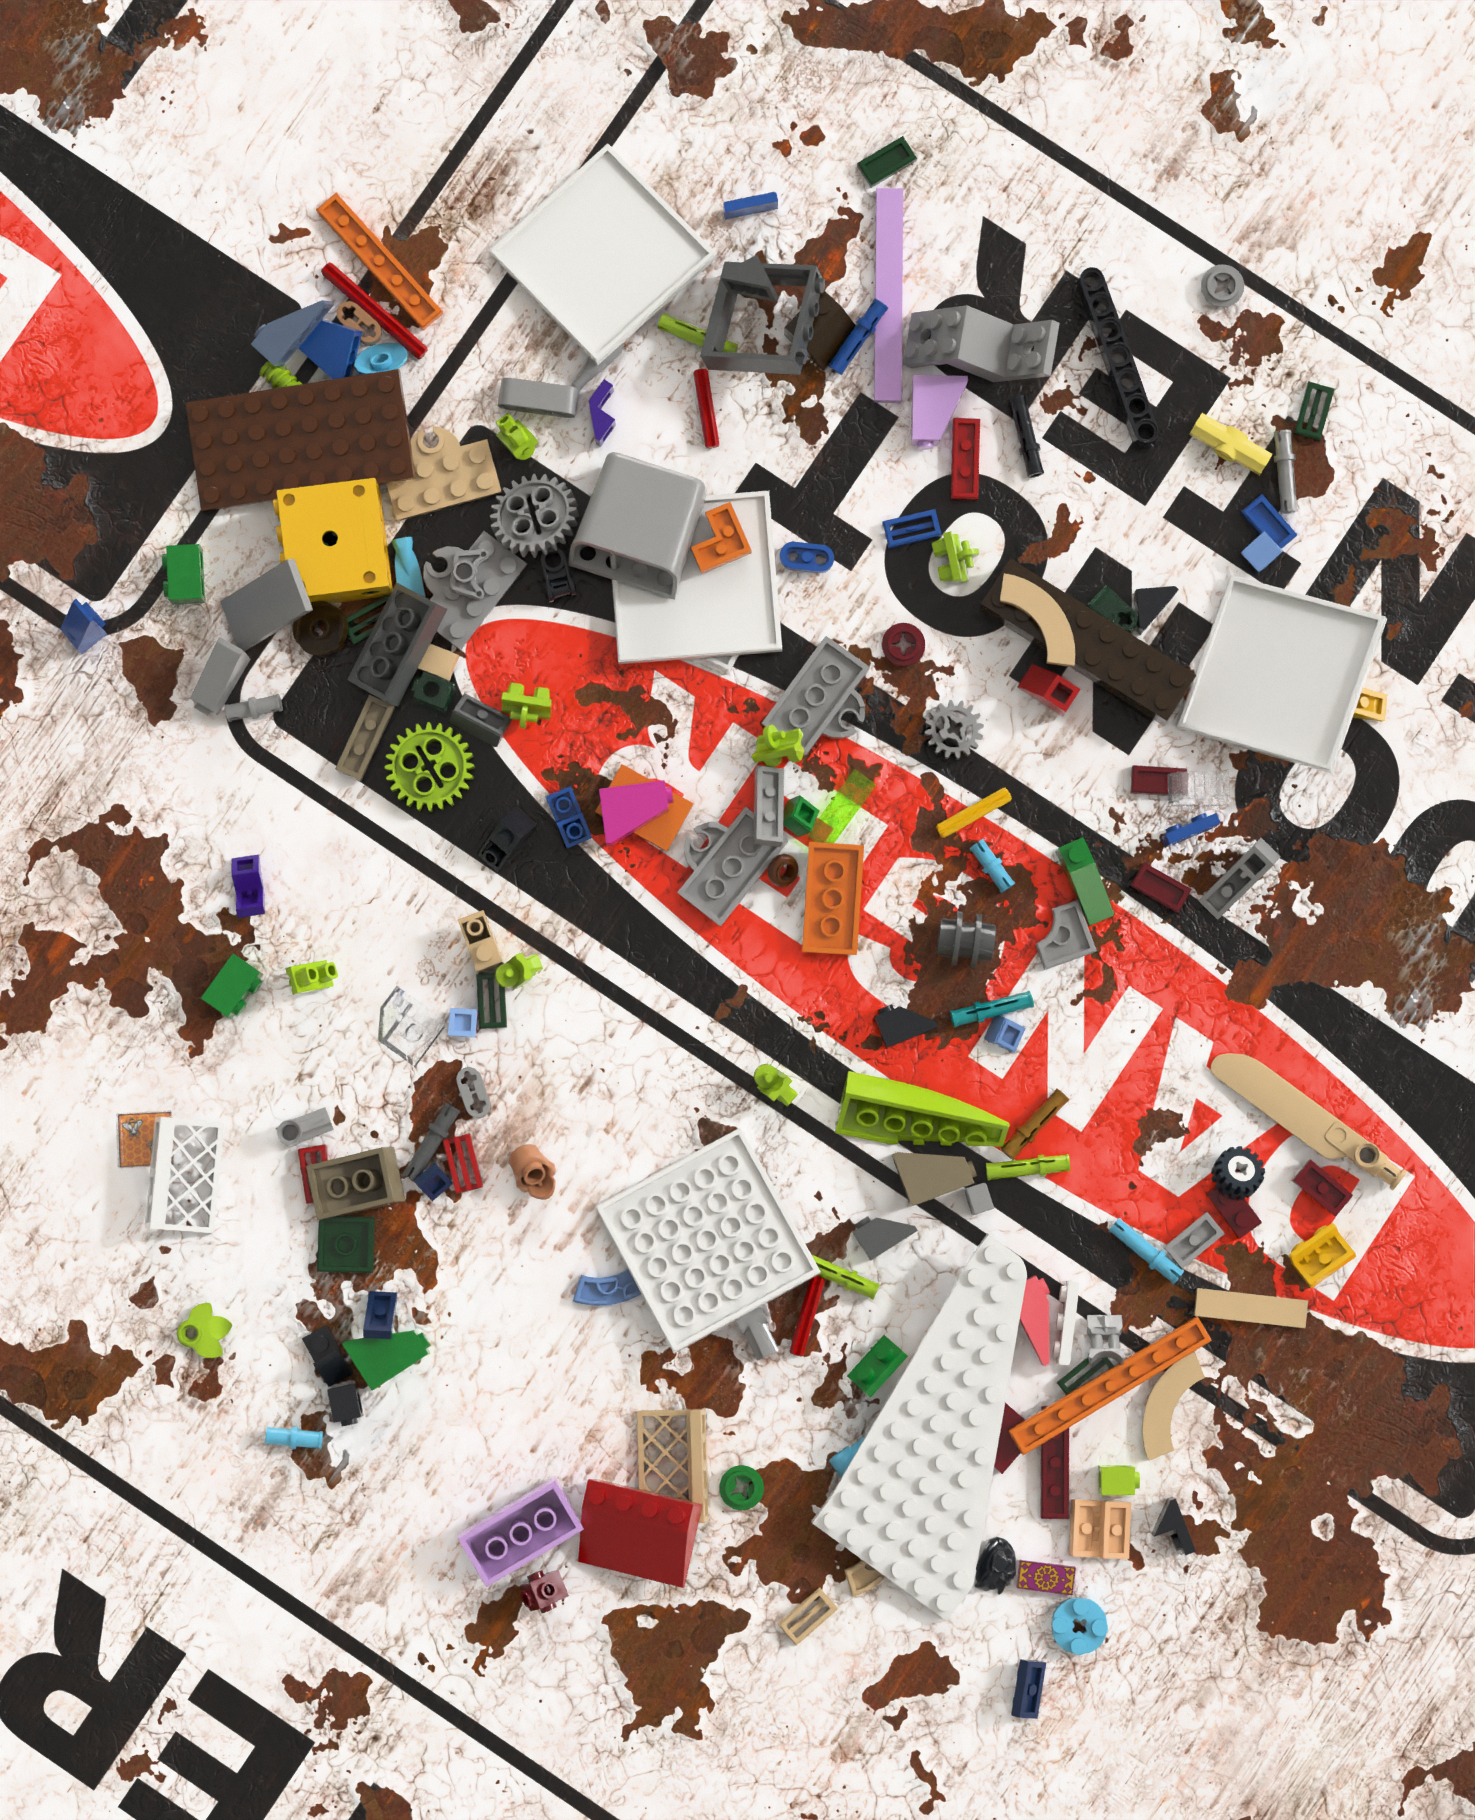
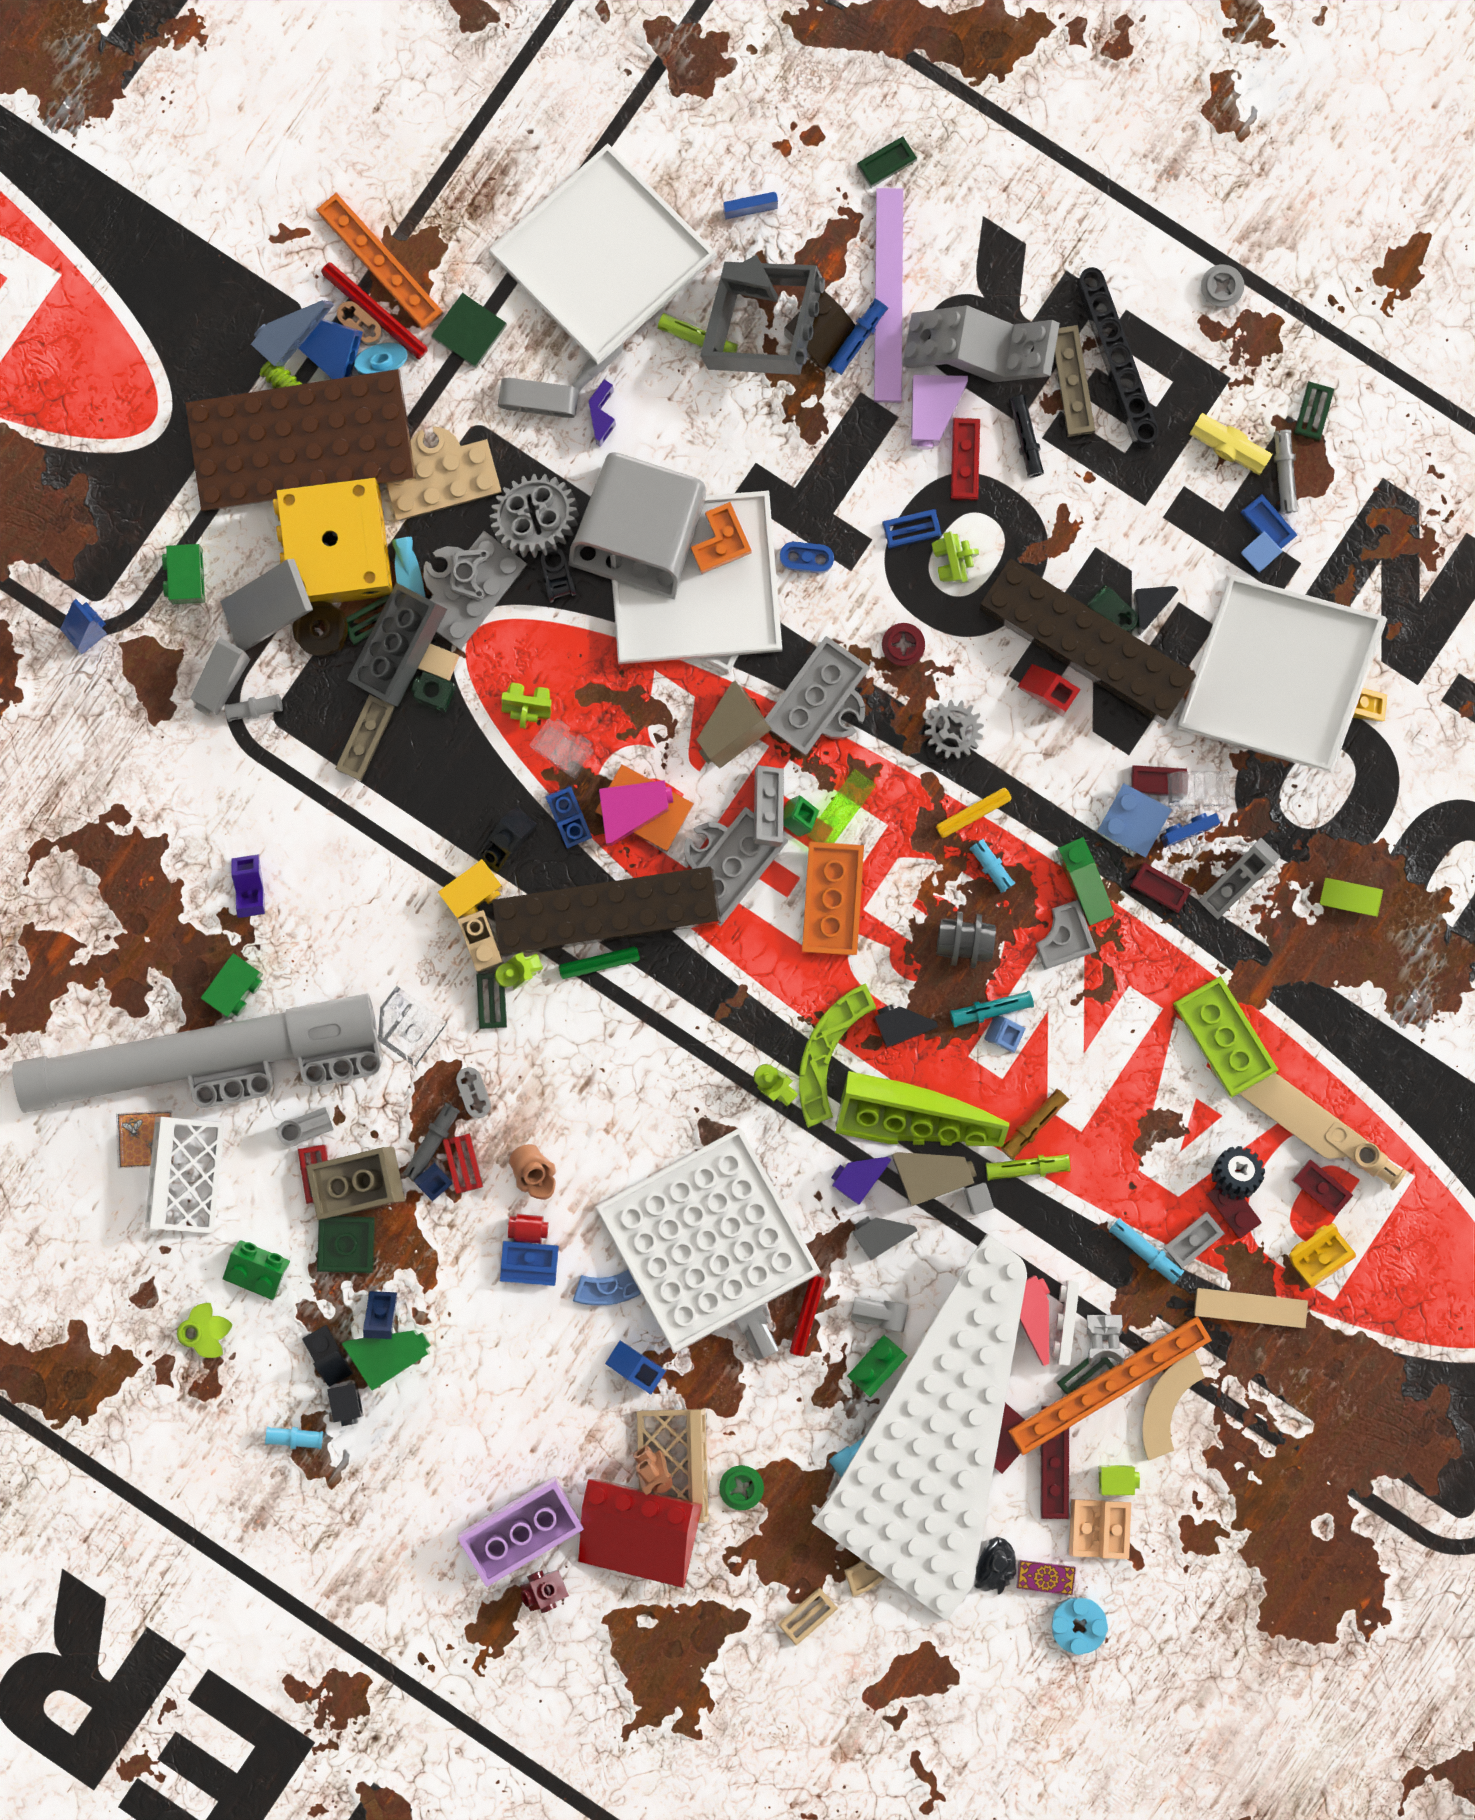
(213, 1057): none -> light grey piece
(255, 1269): none -> green bracket
(311, 976): lime hips -> none
(450, 754): lime gear -> none
(463, 1022): light blue plate -> none
(469, 330): none -> dark green tile
(471, 890): none -> yellow brick
(480, 720): dark grey slope -> none
(516, 437): lime hips -> none
(527, 1228): none -> red brick
(529, 1263): none -> blue plate
(562, 747): none -> clear brick
(599, 962): none -> green axle
(606, 911): none -> dark brown brick
(635, 1367): none -> blue slope
(652, 1471): none -> nougat hips
(706, 408): red axle -> none
(731, 727): none -> dark tan slope
(776, 744): lime hips -> none
(790, 874): reddish brown piece -> none
(820, 1049): none -> lime tile
(858, 1177): none -> dark purple slope
(867, 1289): lime pin -> none
(884, 1314): none -> light grey piece
(1028, 1688): dark blue plate -> none
(1046, 614): tan tile -> none
(1073, 382): none -> dark tan plate
(1134, 820): none -> medium blue plate
(1172, 1519): black slope -> none
(1225, 1037): none -> lime tile
(1351, 897): none -> lime slope

